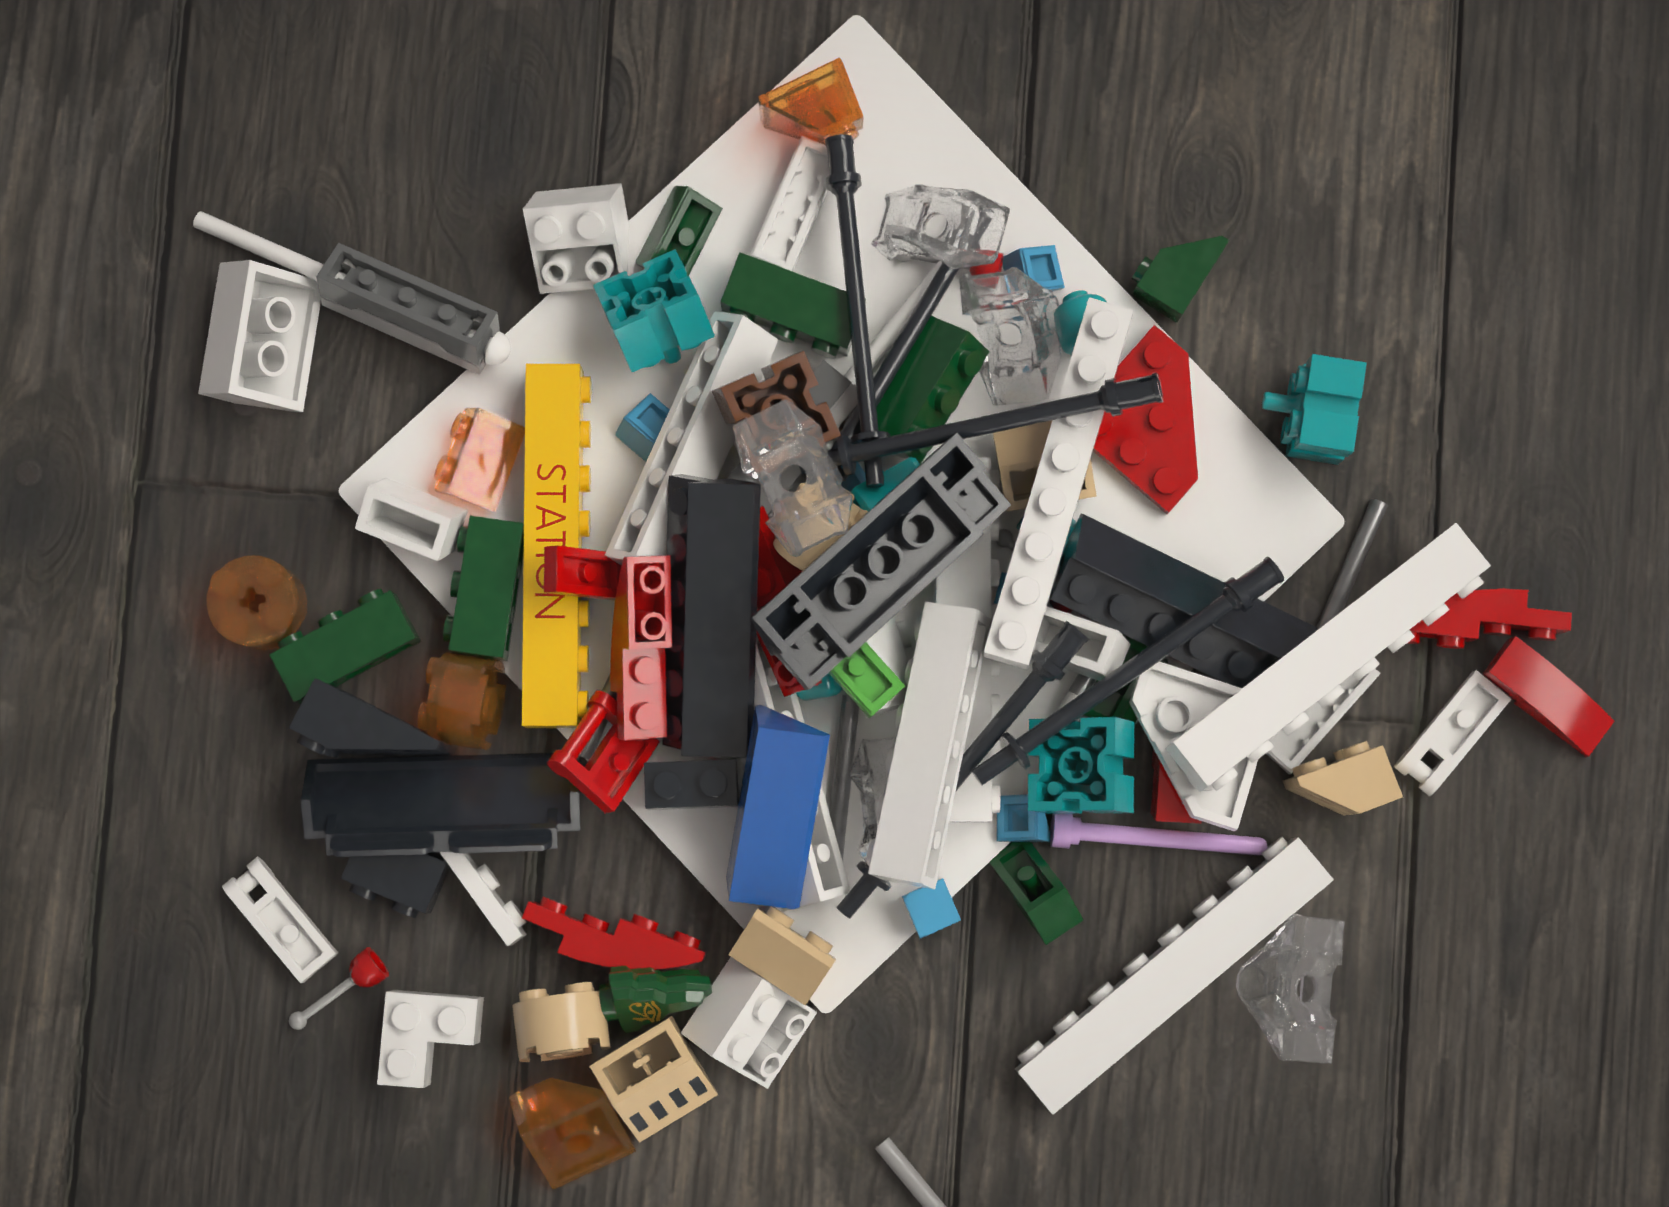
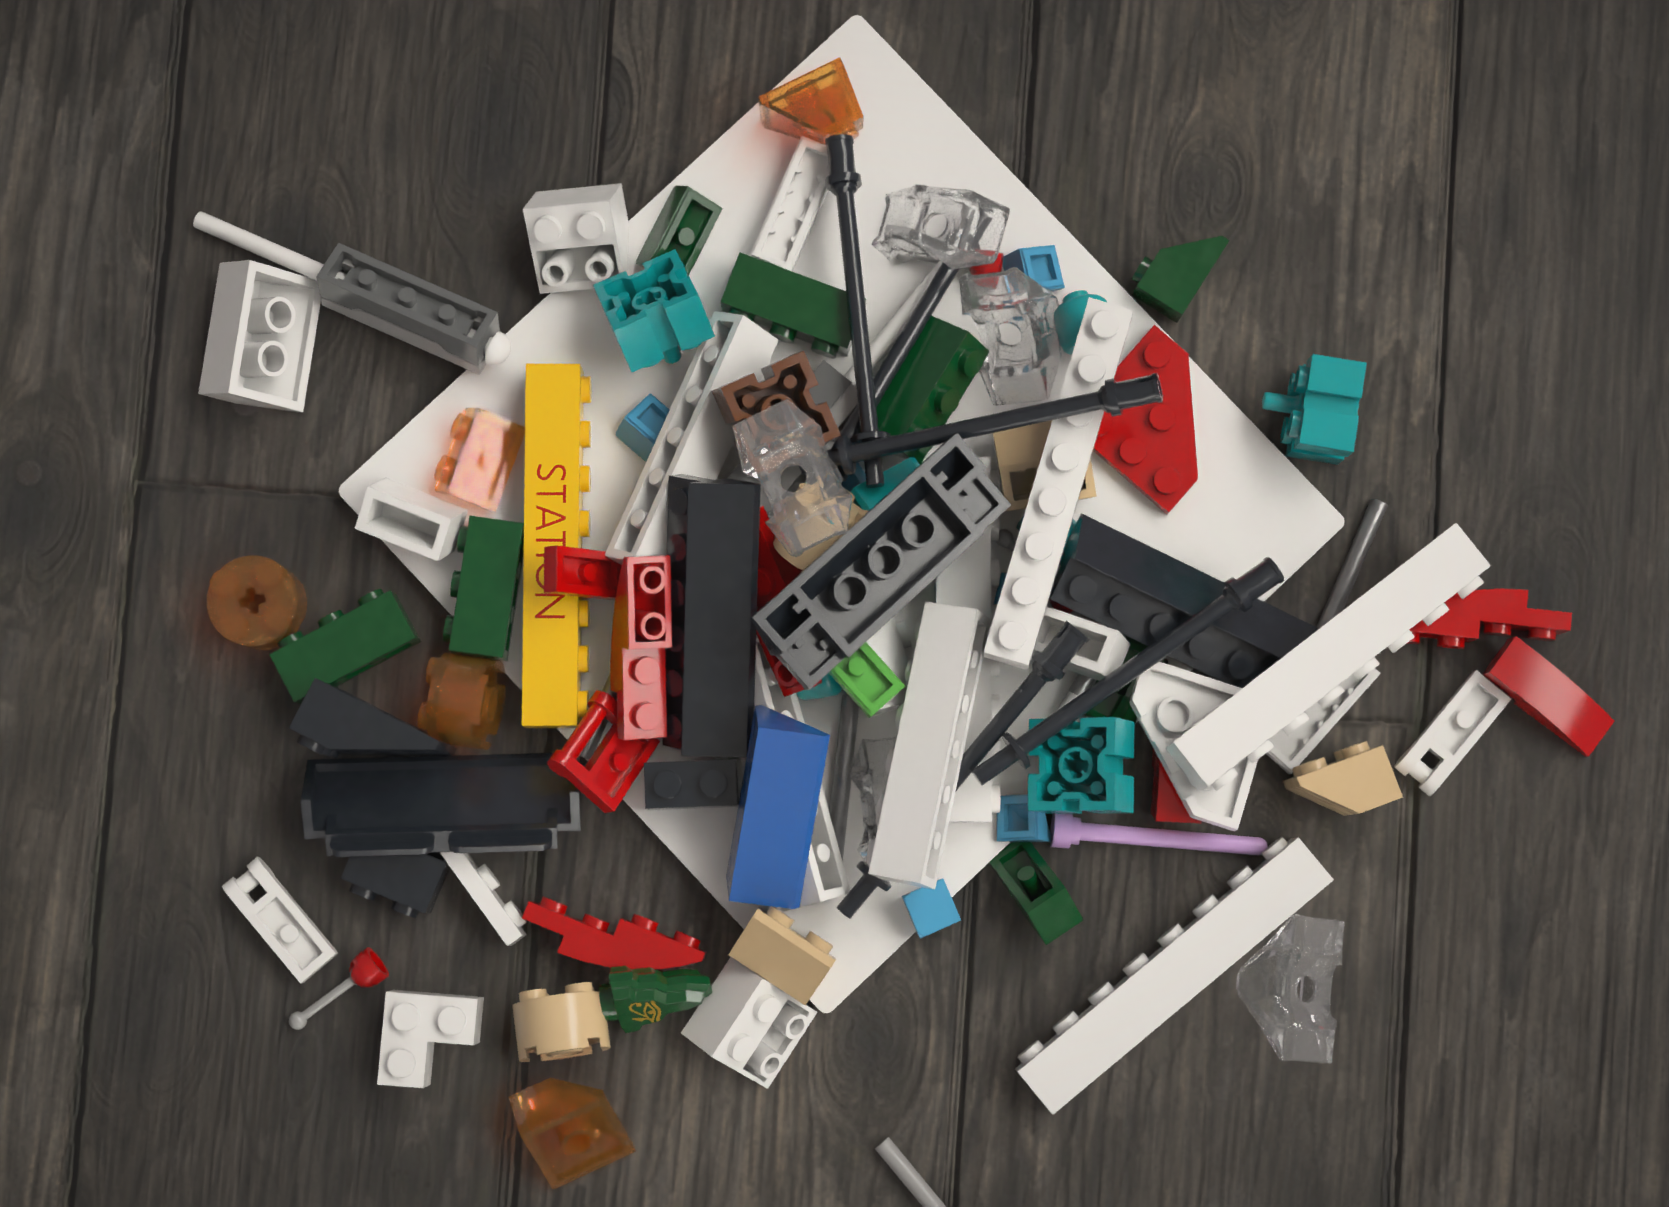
(654, 1079): tan slope -> none

